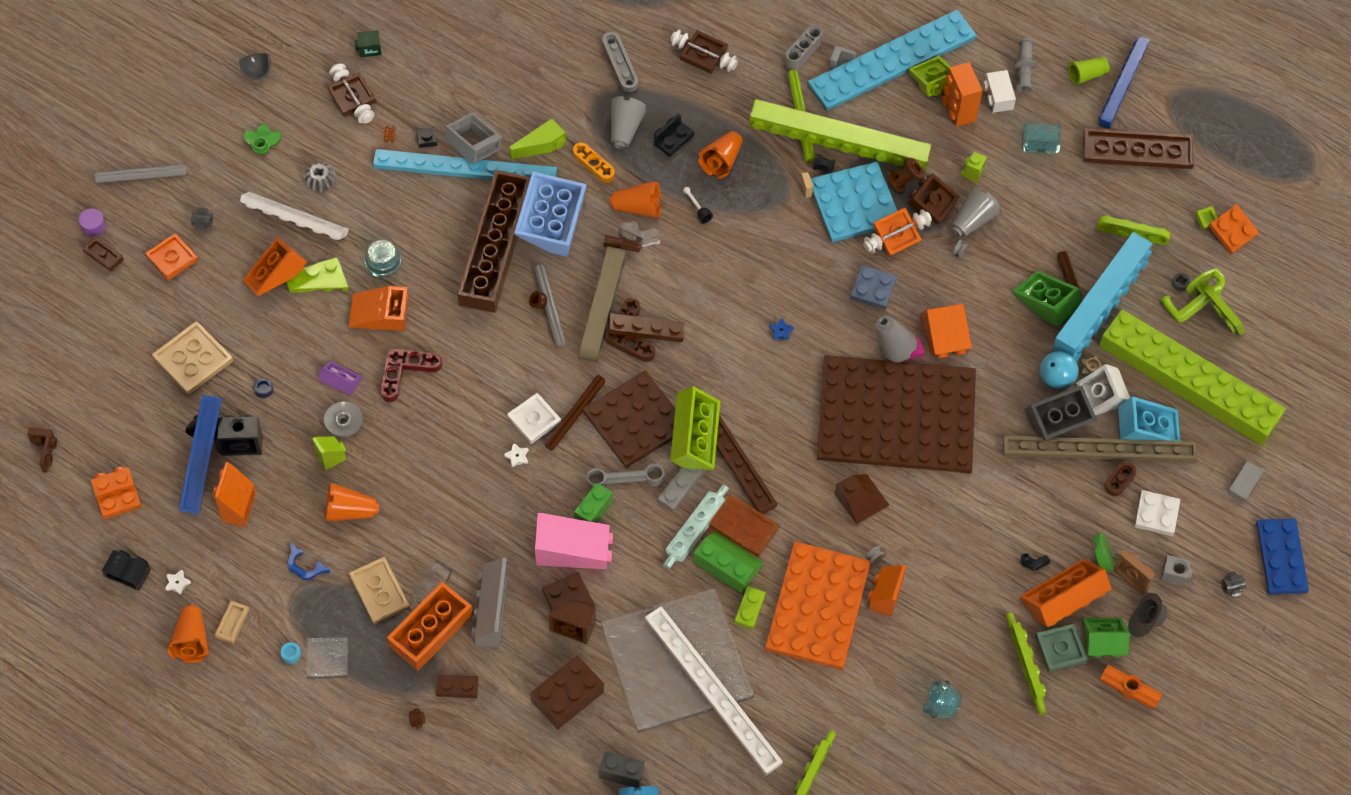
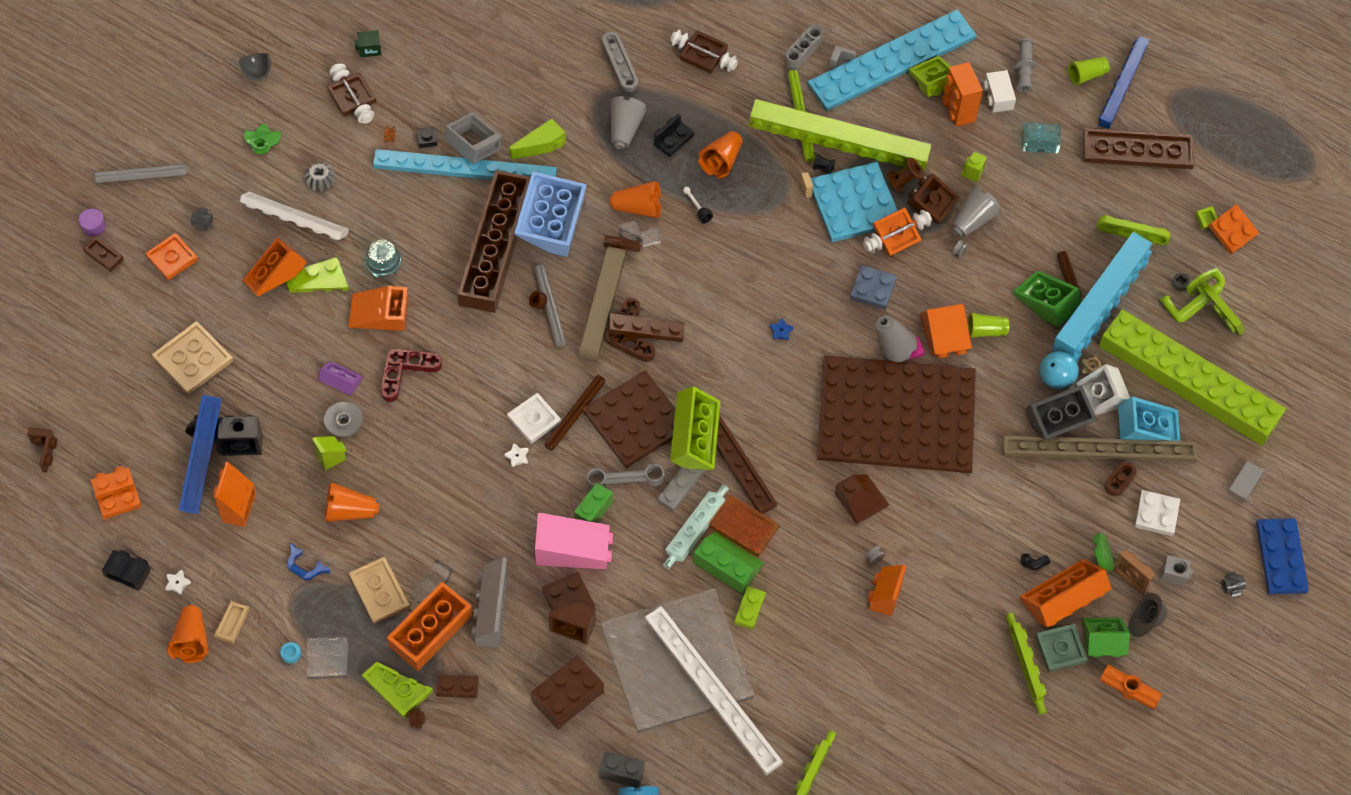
(263, 387): dark blue tile -> none
(397, 690): none -> lime wing
(592, 155): light orange beam -> none
(818, 605): orange plate -> none
(943, 700): clear light blue cone -> none
(987, 325): none -> lime plant

